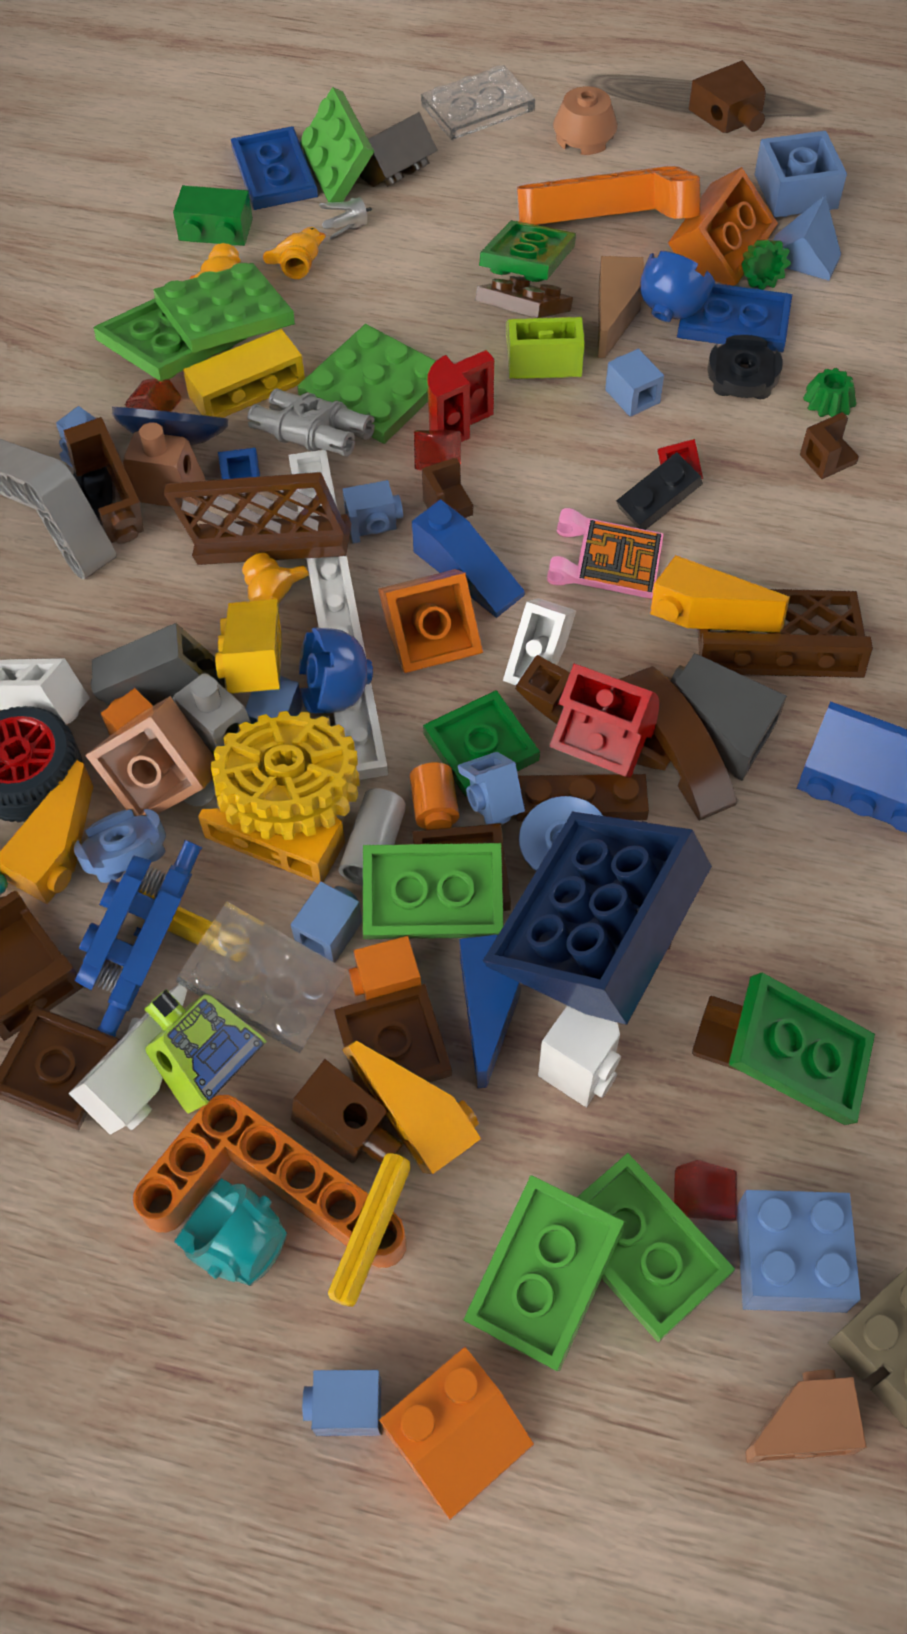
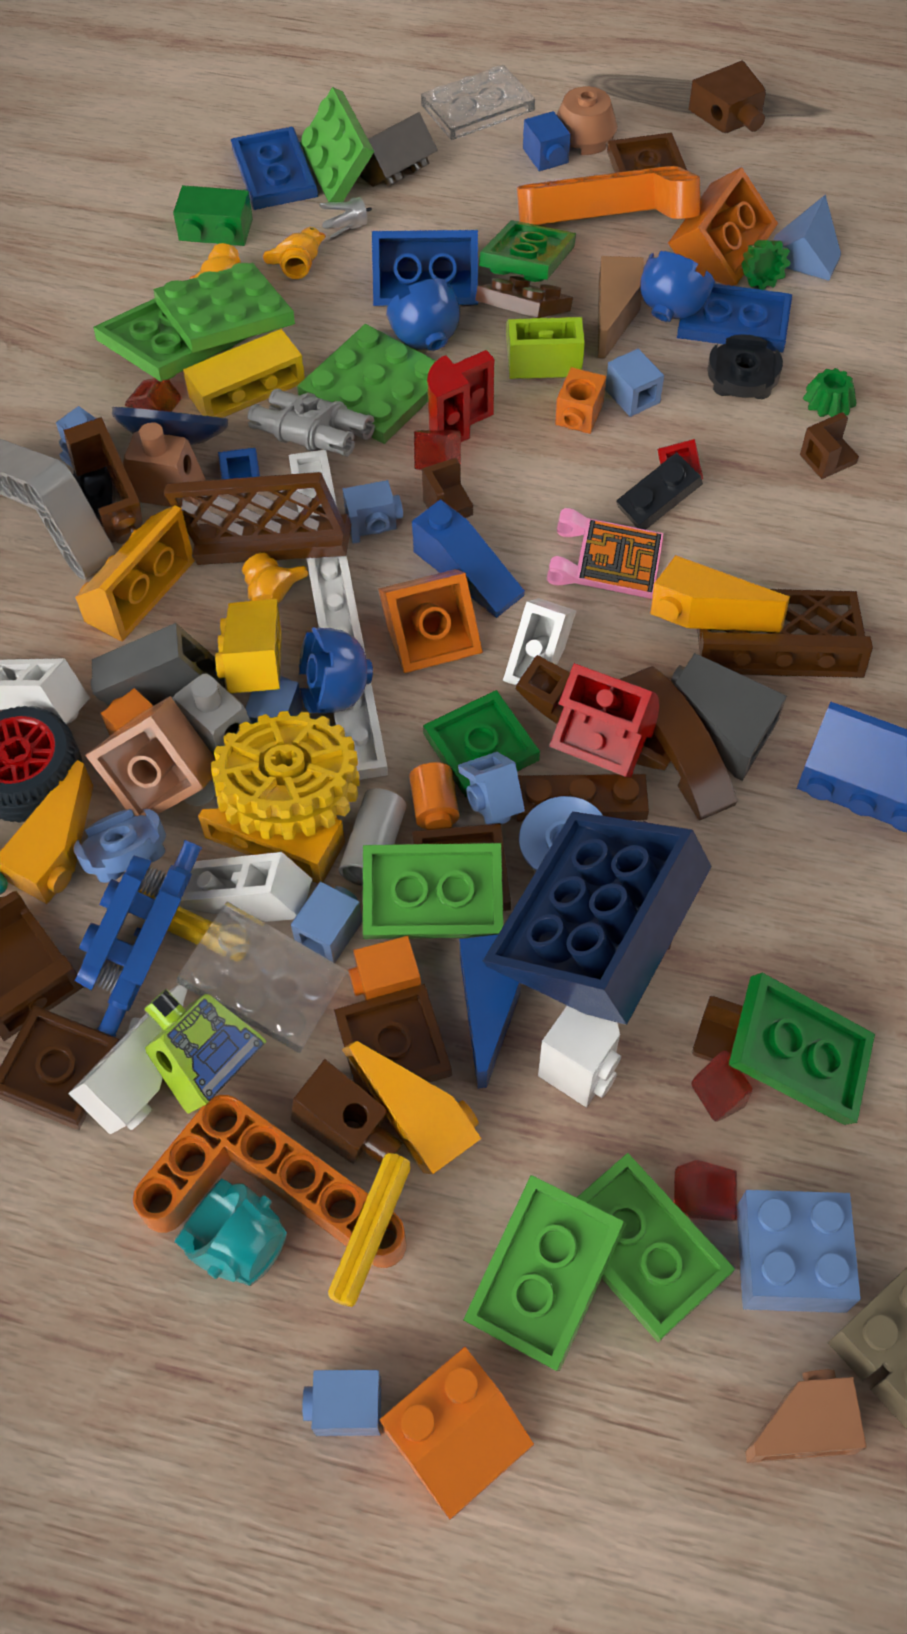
(137, 575): none -> light orange slope
(259, 884): none -> white slope
(420, 255): none -> blue slope
(425, 315): none -> blue cylinder
(546, 141): none -> blue brick
(580, 400): none -> orange brick
(644, 152): none -> reddish brown plate
(721, 1087): none -> clear red slope
(798, 172): medium blue brick -> none

